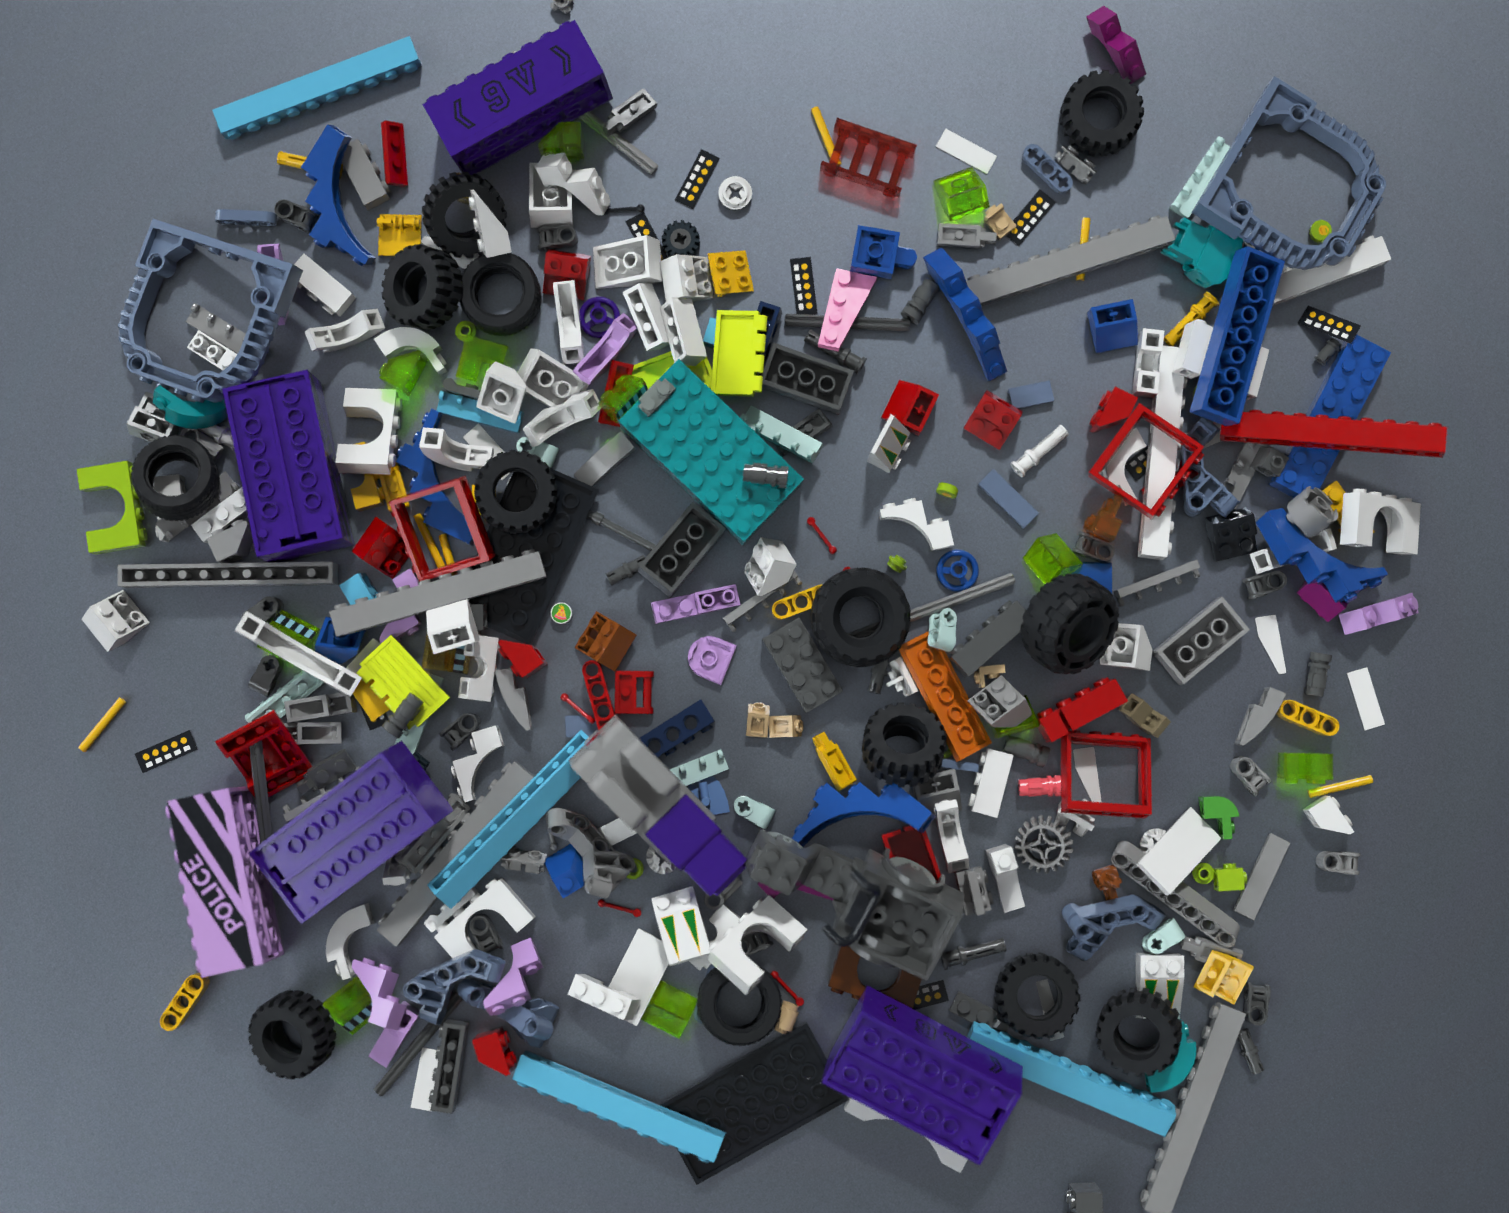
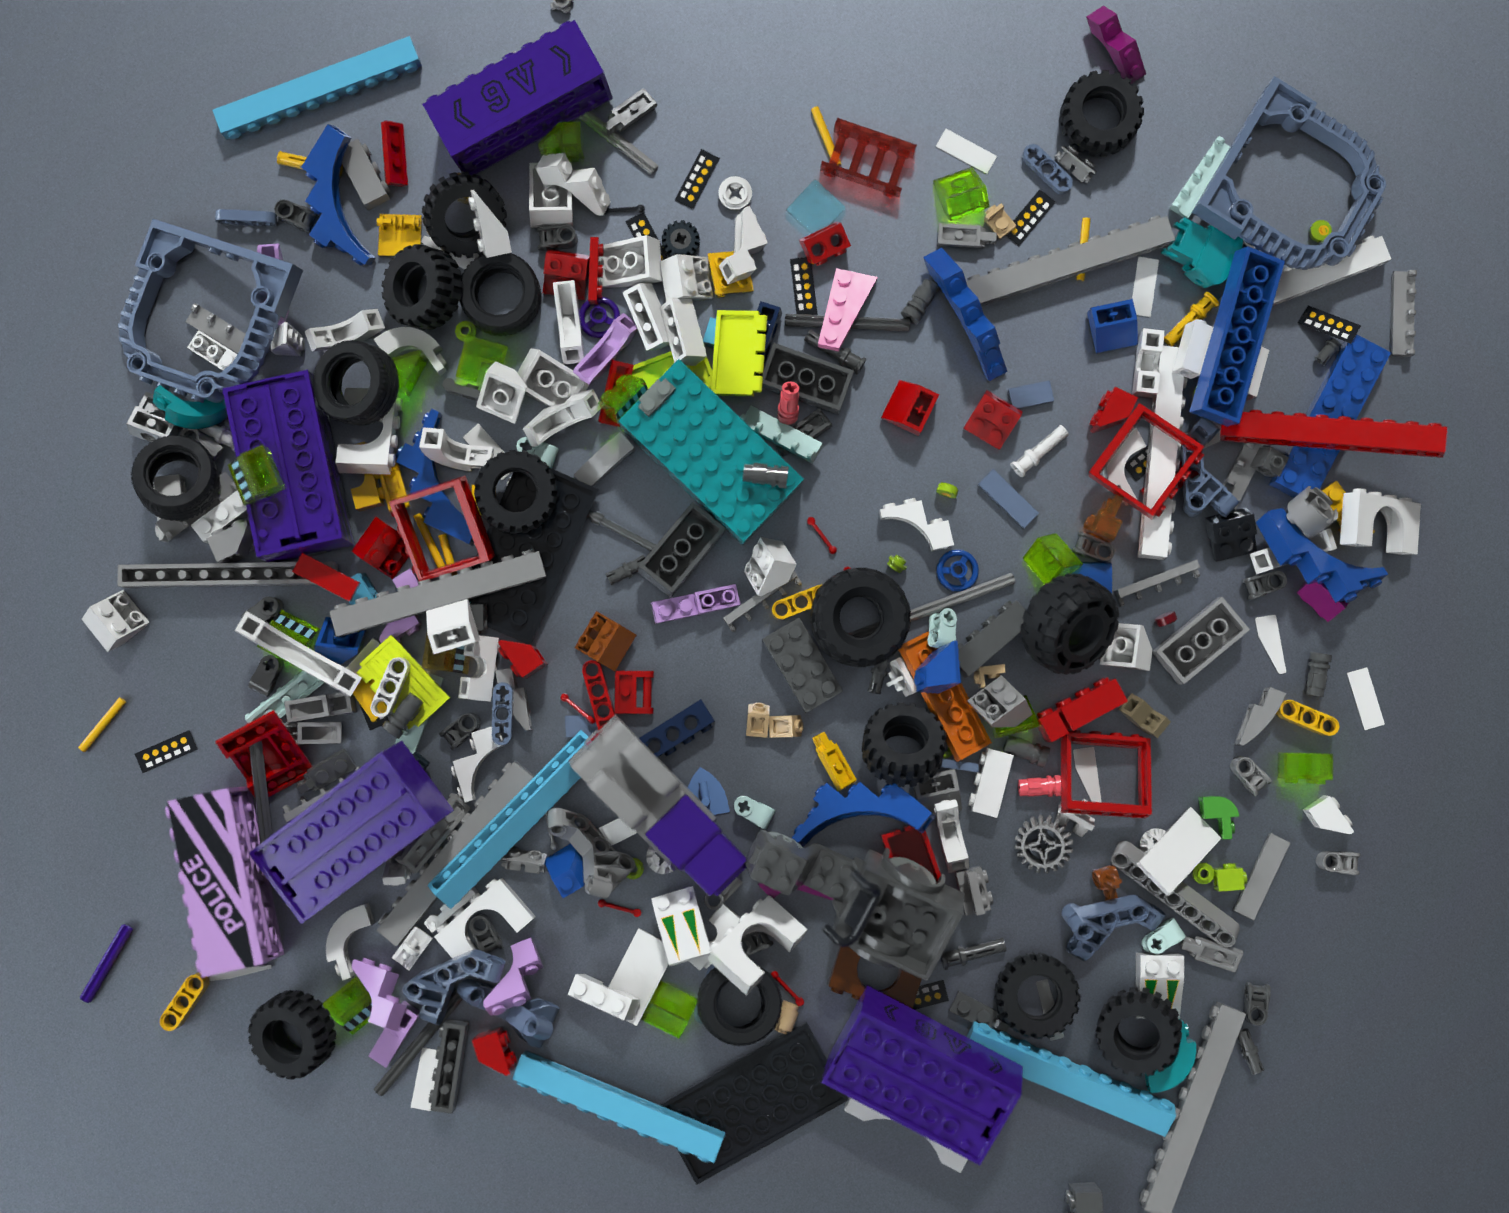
(106, 963): none -> dark purple axle
(129, 530): lime arch -> none
(240, 972): none -> white sticker
(255, 475): none -> clear neon green slope
(287, 341): none -> white slope
(323, 287): white brick -> none
(326, 577): none -> red tile
(329, 376): none -> black tyre
(382, 694): none -> white beam
(412, 948): none -> white hips
(466, 409): medium azure hinge -> none
(497, 697): none -> sand blue beam
(561, 613): tile -> none
(595, 271): none -> red plate
(701, 768): light aqua hinge -> none
(710, 658): lavender tile -> none
(748, 241): none -> white arch
(788, 407): none -> coral axle
(815, 207): none -> clear light blue tile
(823, 238): none -> red brick
(878, 253): blue brick -> none
(889, 445): white slope -> none
(939, 670): none -> blue slope
(1004, 872): white arch -> none
(1144, 285): none -> white sticker
(1166, 619): none -> dark red tile
(1223, 976): yellow slope -> none
(1340, 786): yellow piece -> none
(1379, 613): lavender arch -> none
(1402, 313): none -> light grey hinge

